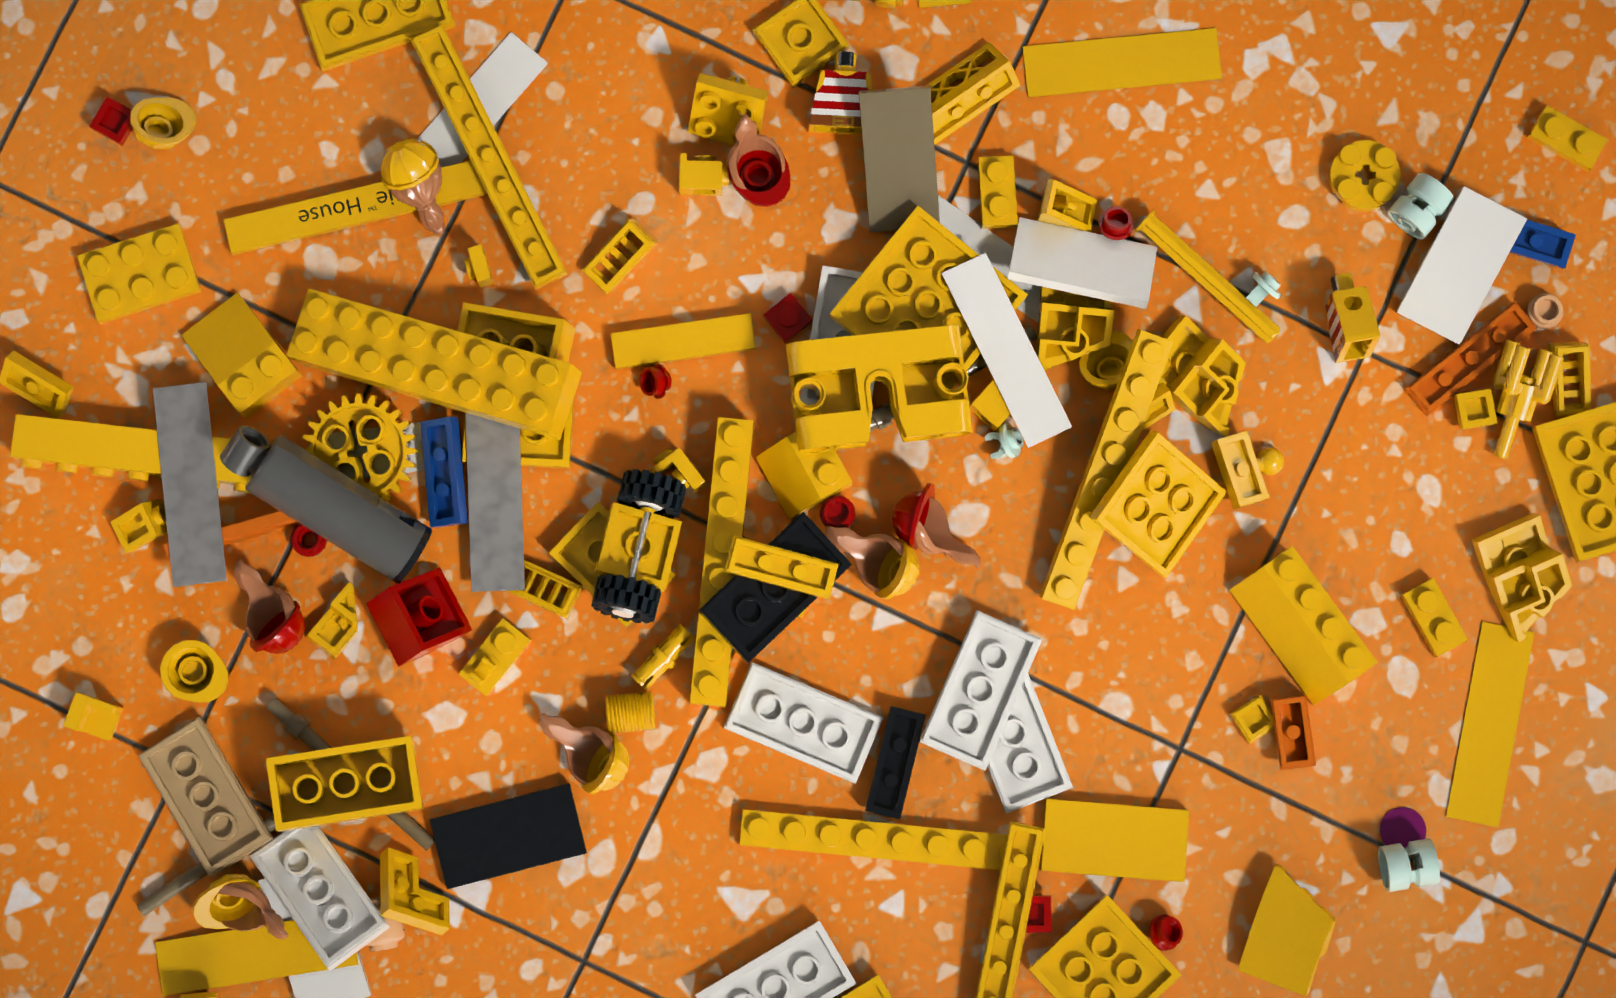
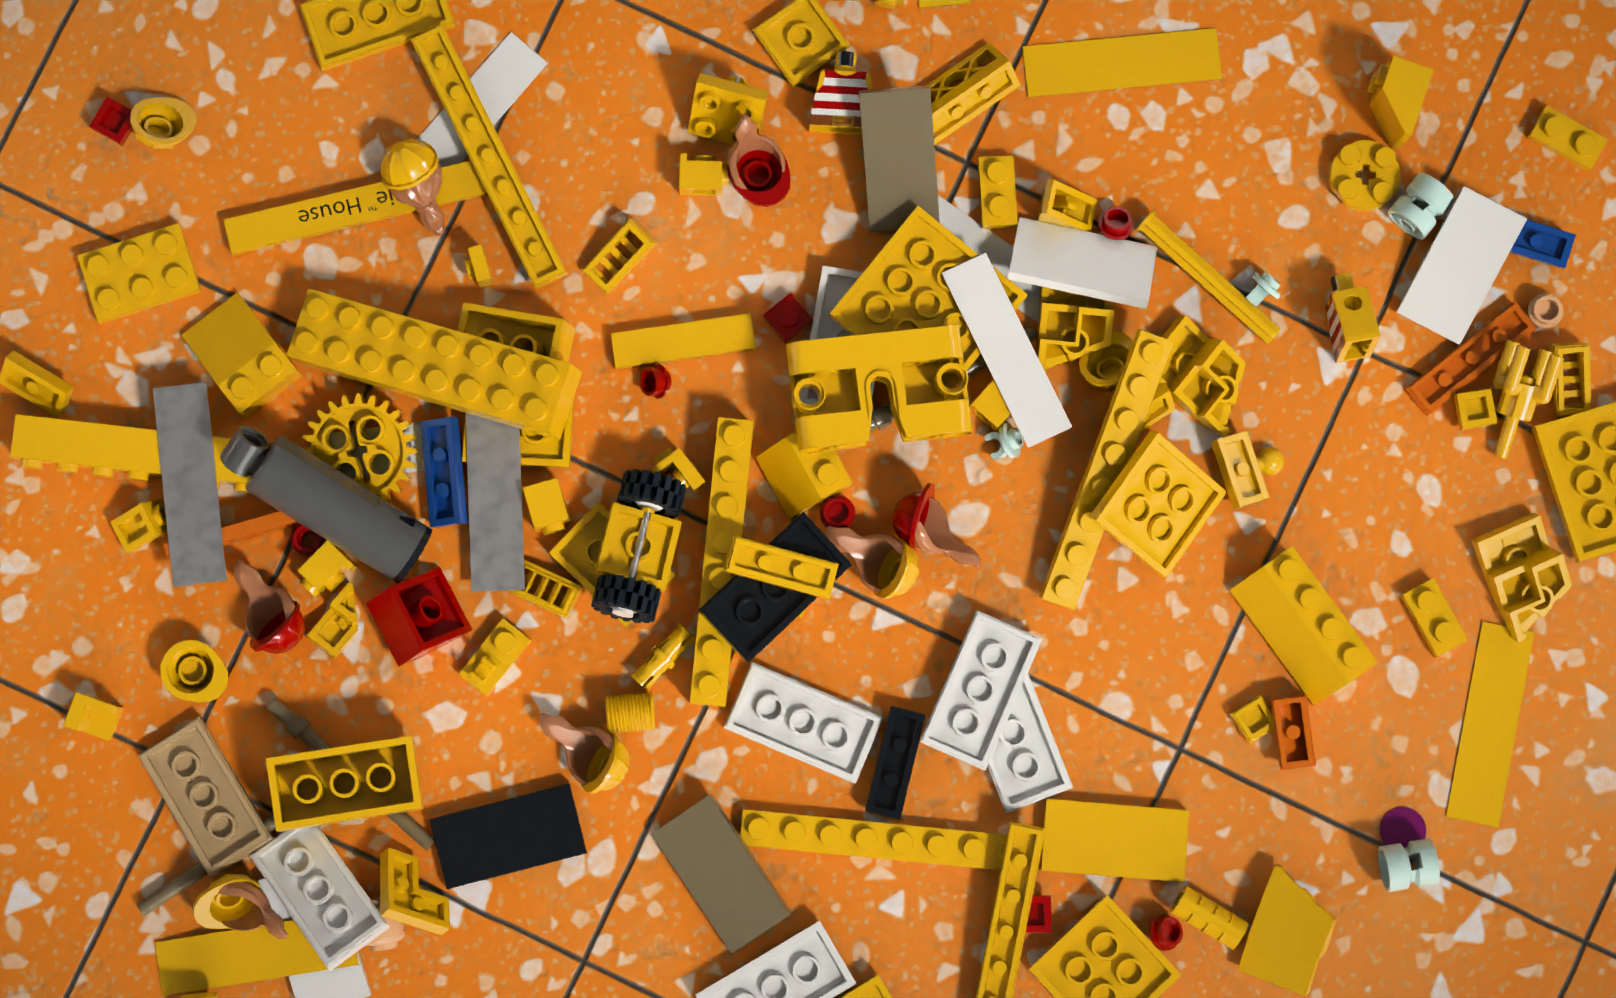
(325, 569): none -> yellow brick
(547, 506): none -> yellow brick
(721, 873): none -> dark tan tile
(1209, 917): none -> yellow axle
(1398, 98): none -> yellow slope

